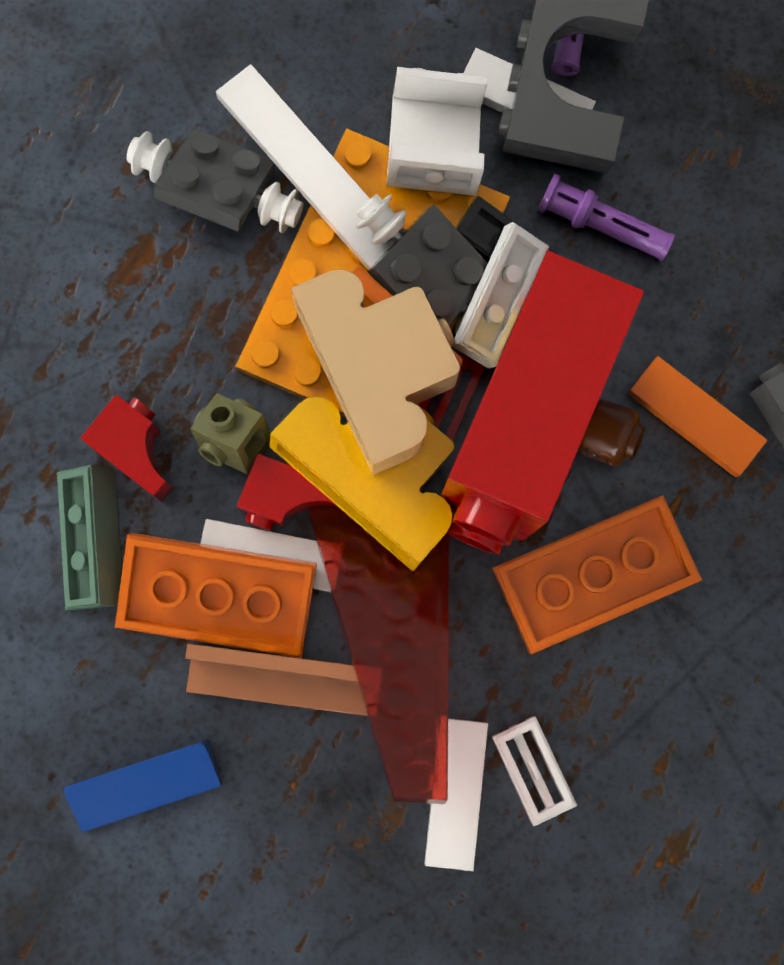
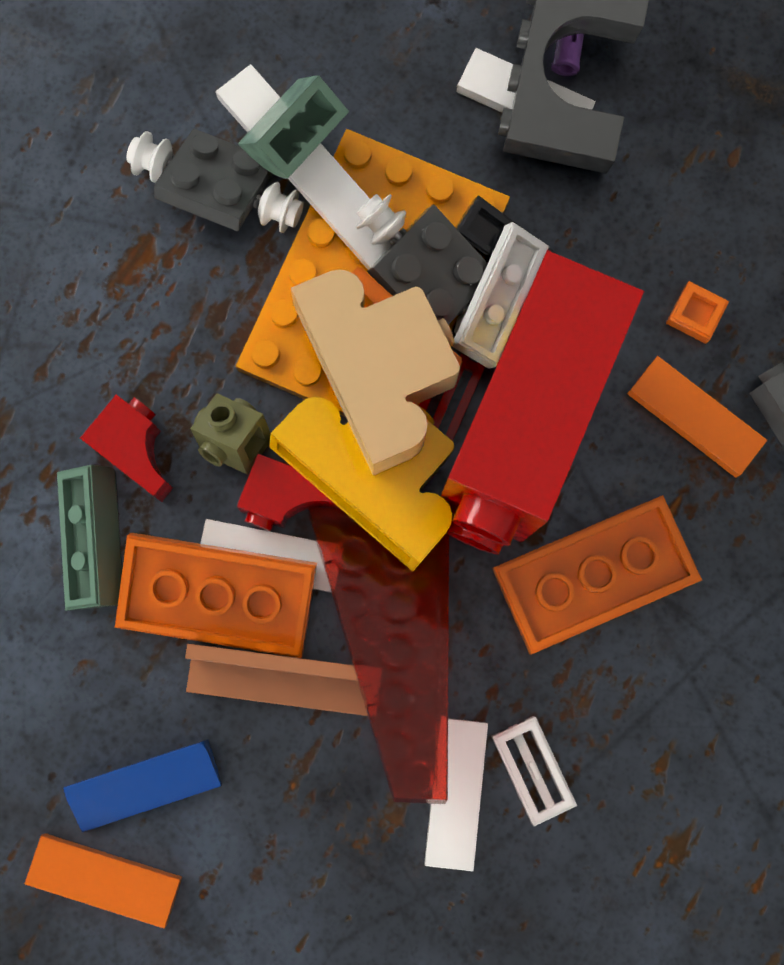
(103, 880): none -> orange tile
(294, 126): none -> sand green brick
(436, 131): white panel -> none
(584, 209): medium lavender pin -> none
(612, 434): reddish brown head -> none
(697, 312): none -> orange tile

